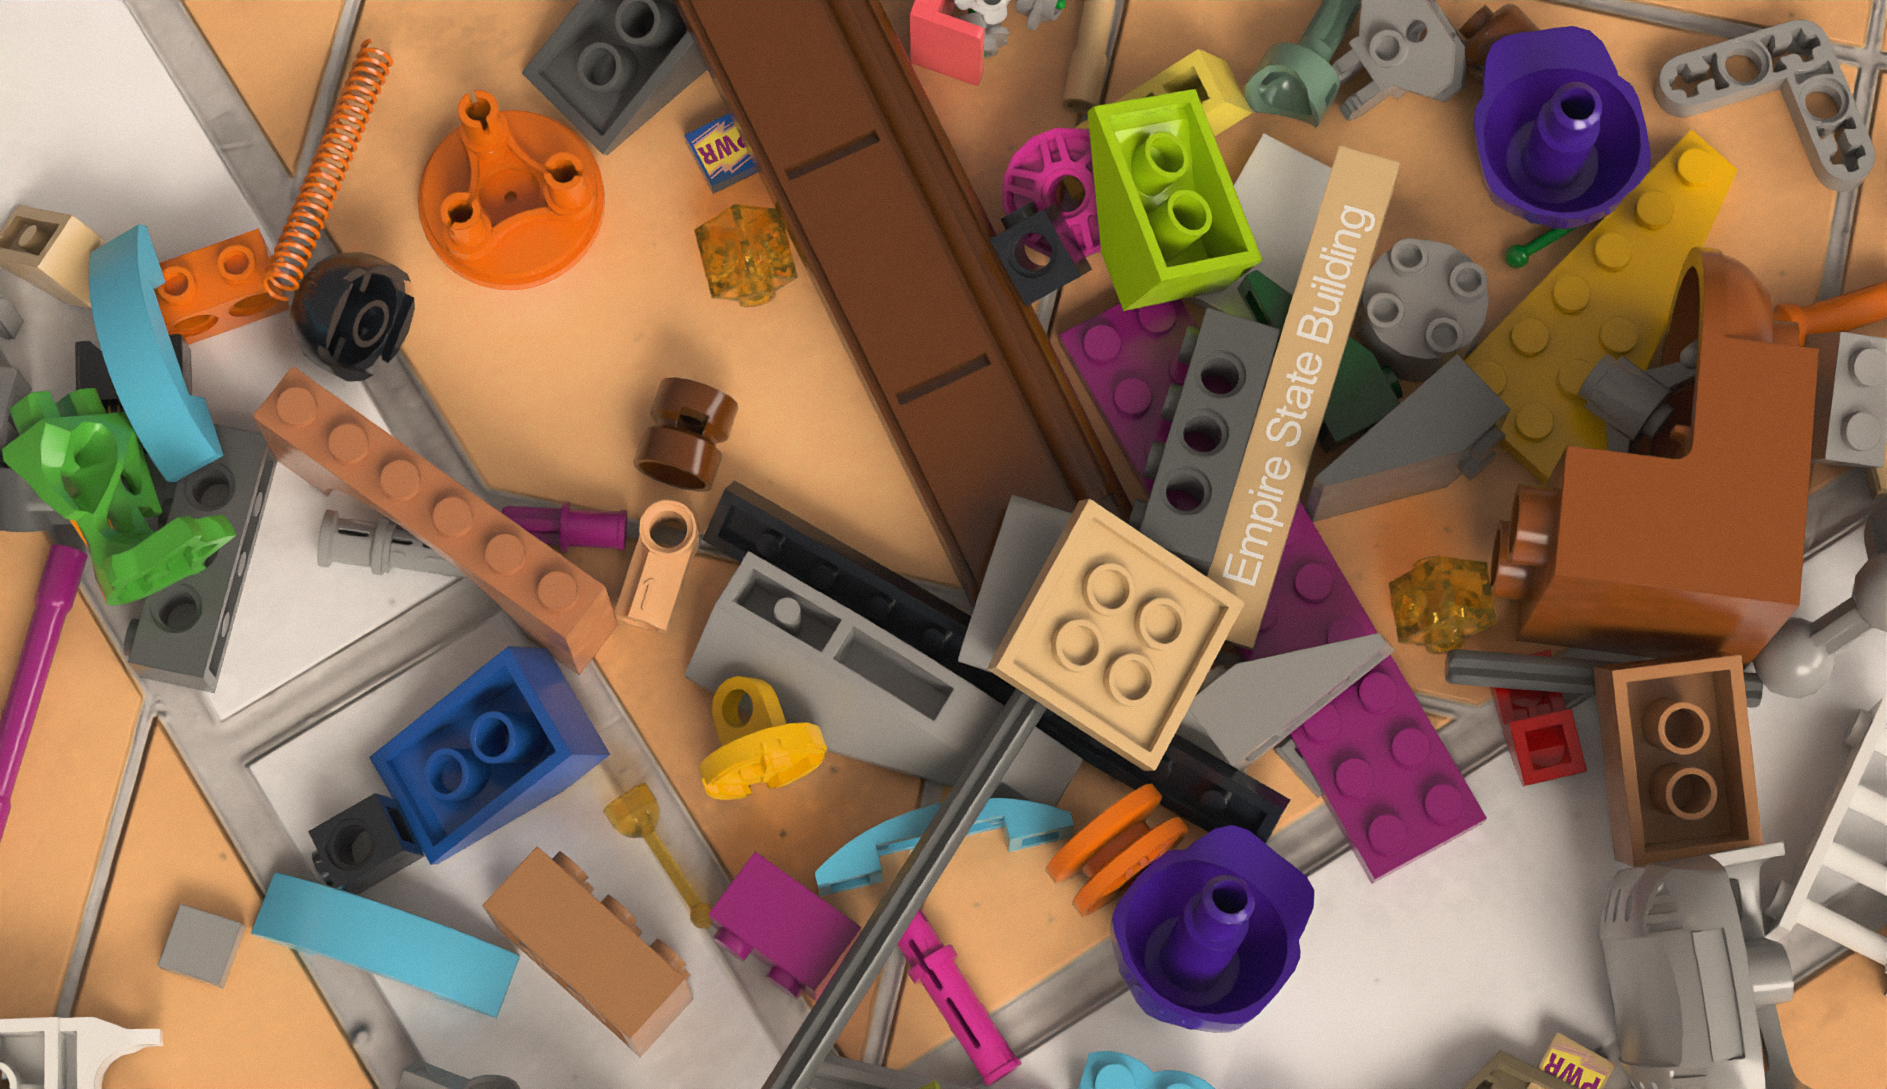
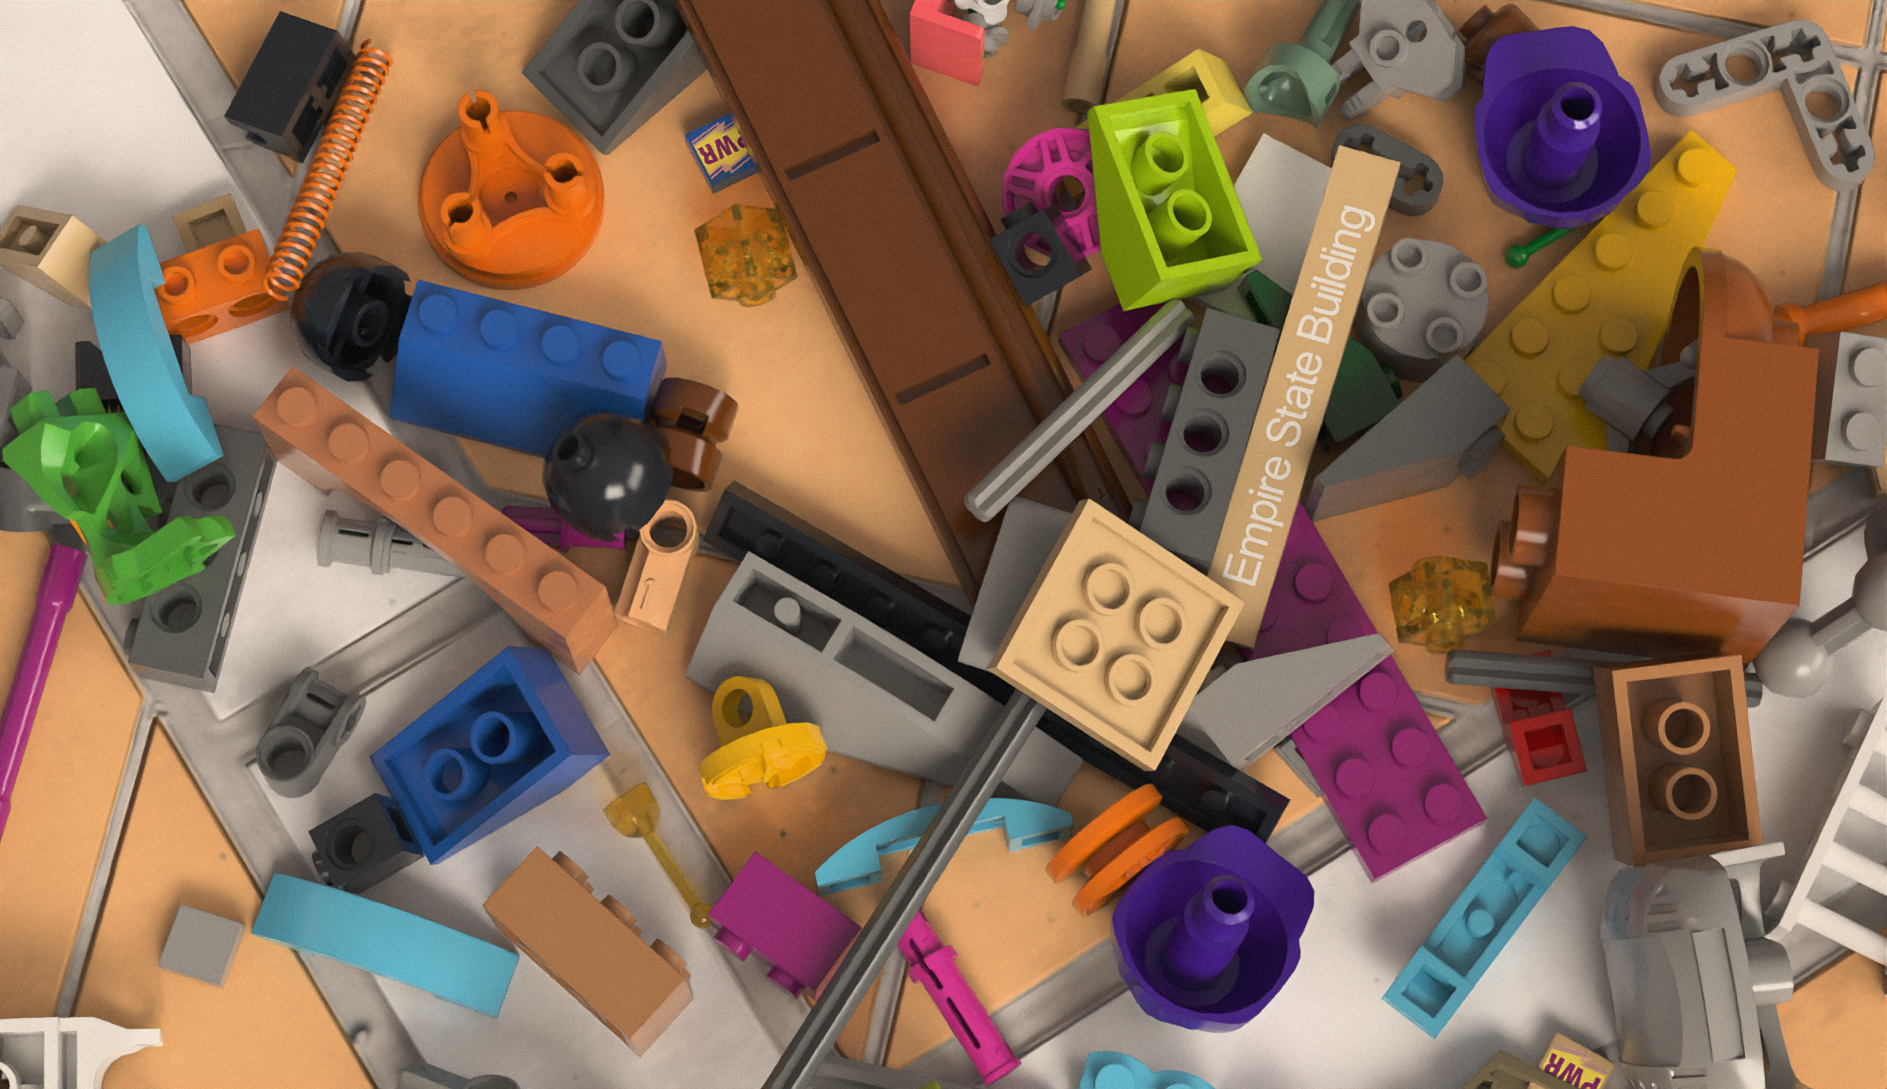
(209, 223): none -> tan tile
(291, 86): none -> black hinge
(313, 721): none -> dark grey piece
(514, 370): none -> blue slope
(606, 473): none -> black cylinder
(1078, 410): none -> light grey axle
(1411, 163): none -> dark grey beam
(1484, 918): none -> medium azure slope

